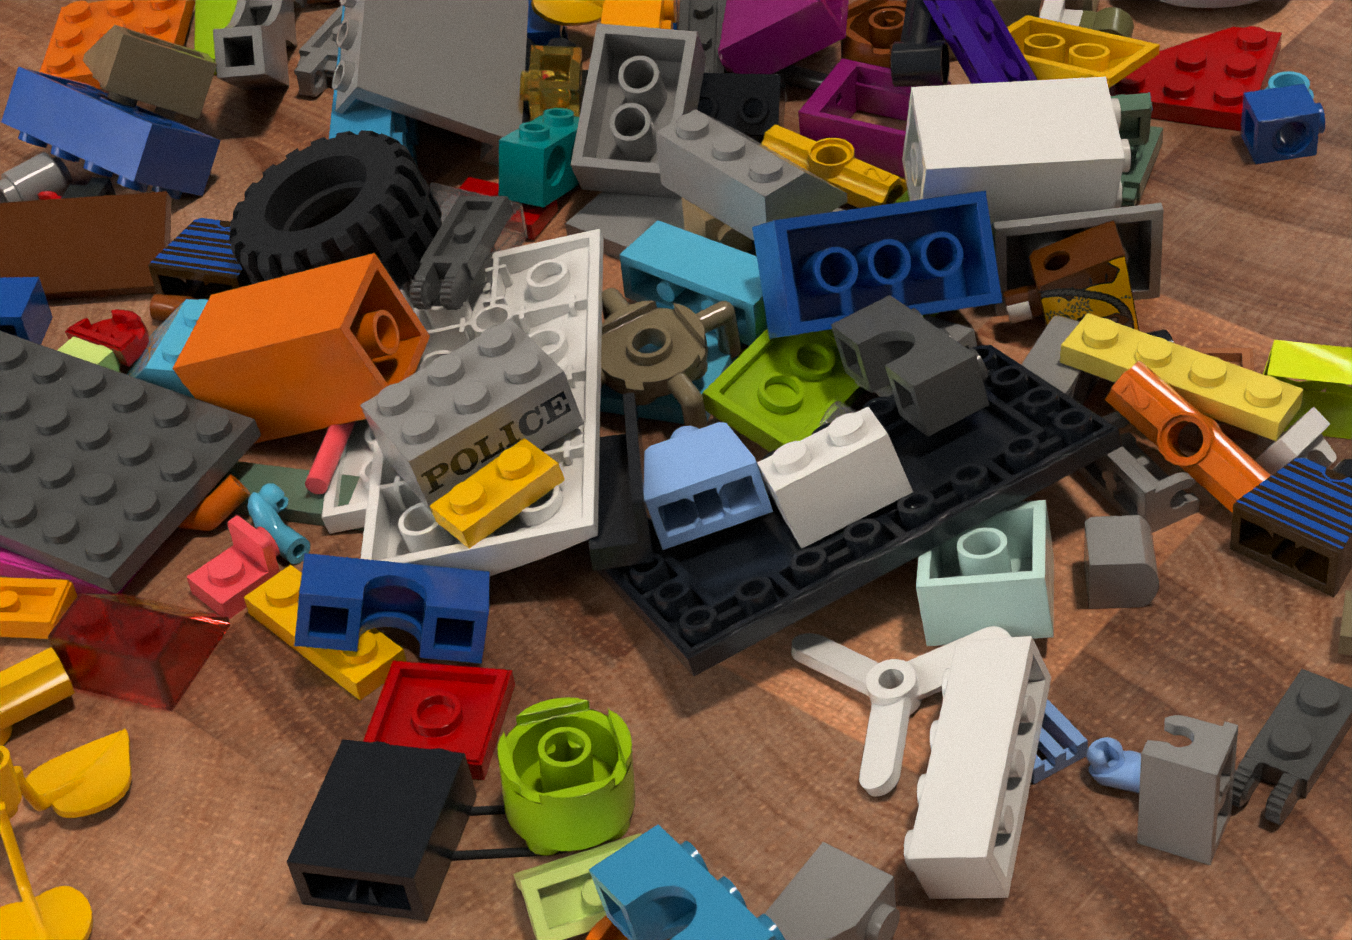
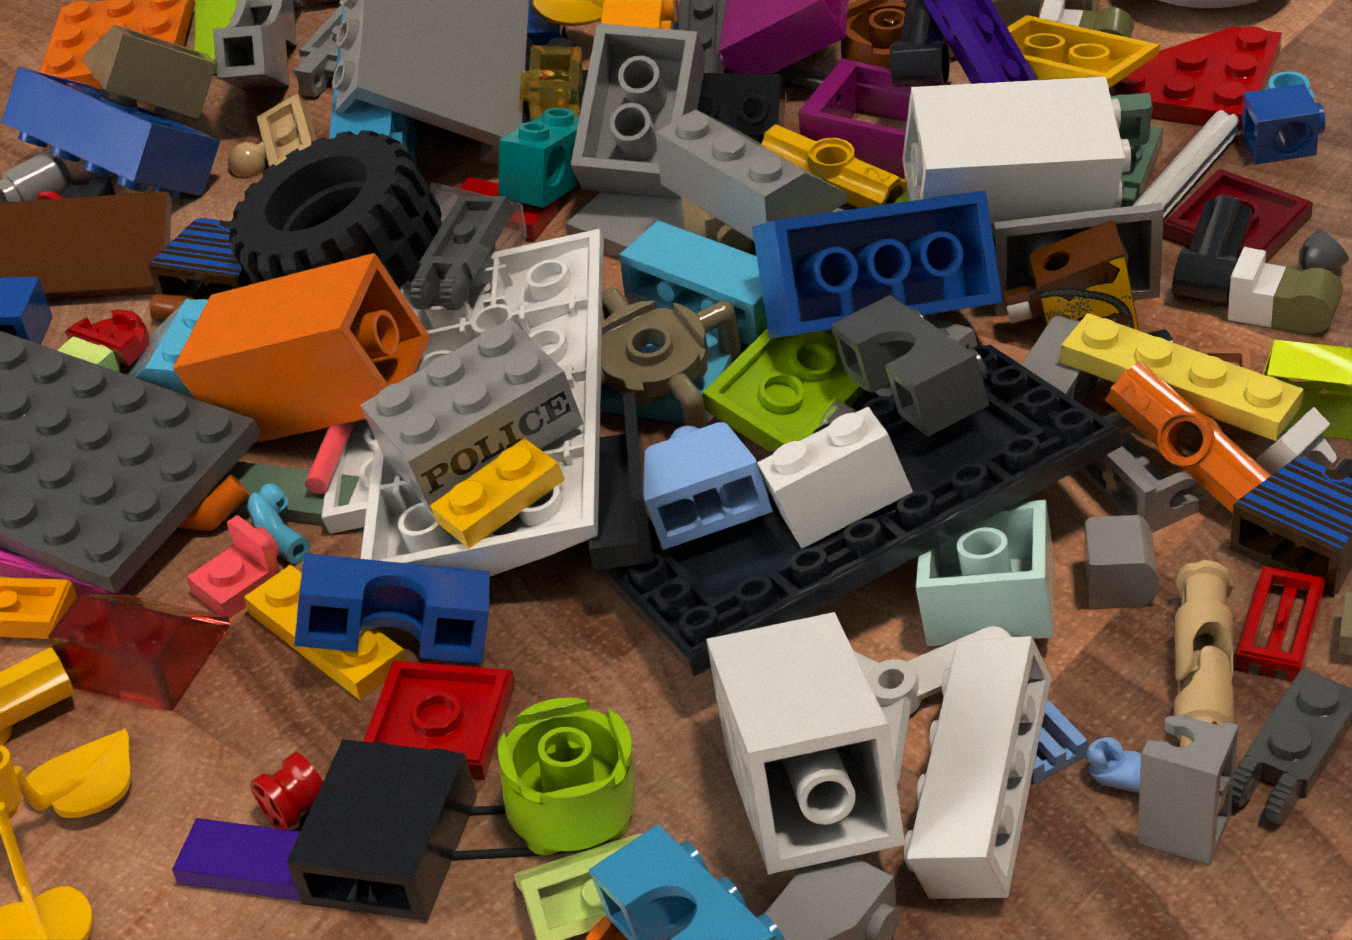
(237, 859): none -> dark purple tile
(282, 131): none -> tan plate
(288, 792): none -> red wheel
(806, 743): none -> white brick
(1191, 162): none -> white axle
(1204, 644): none -> tan piece
(1207, 266): none -> black piece
(1272, 656): none -> red tile
(1274, 212): none -> dark red tile
(1282, 295): none -> leg
(1322, 252): none -> dark grey hinge

